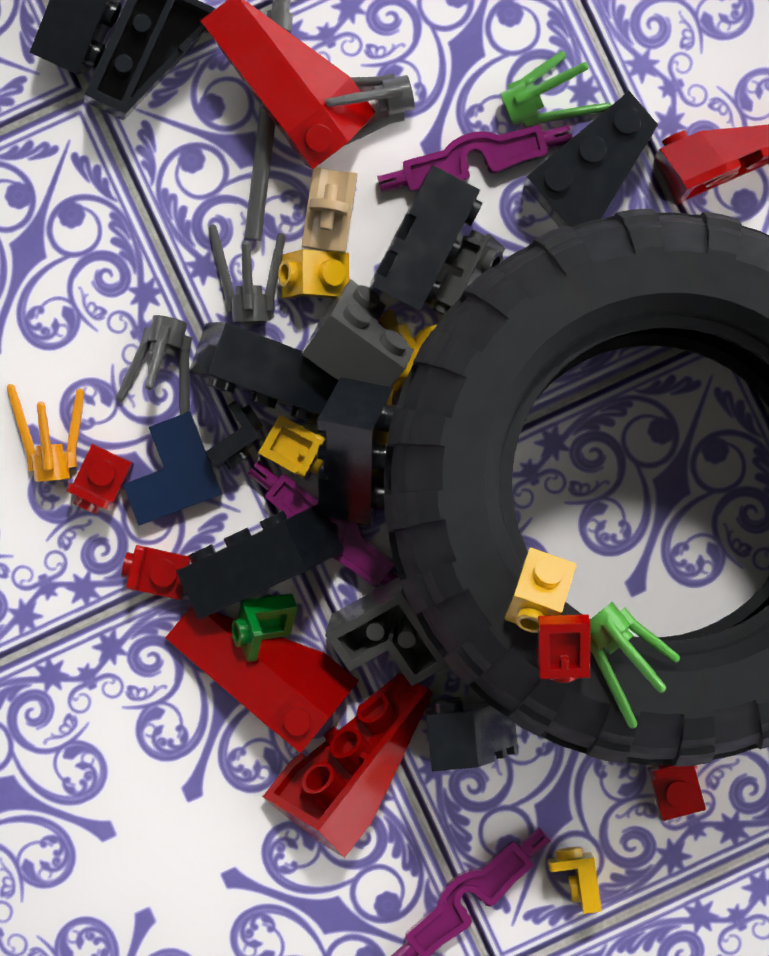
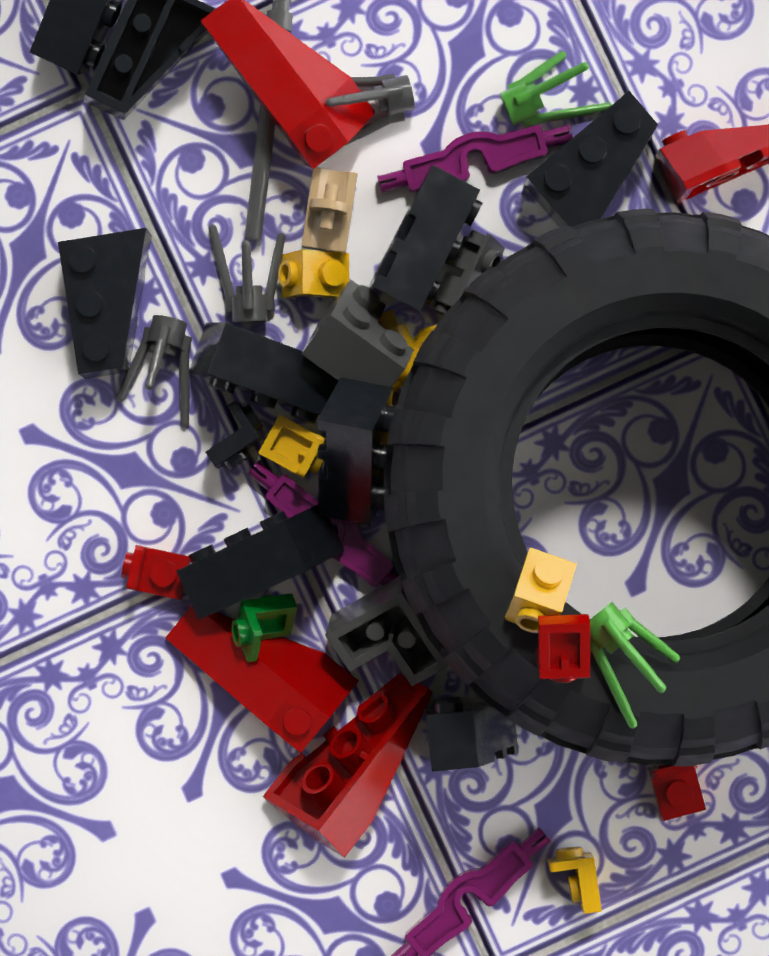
(48, 460): light orange plant -> none
(99, 480): red bracket -> none
(103, 297): none -> black wedge
(185, 476): dark blue tile -> none

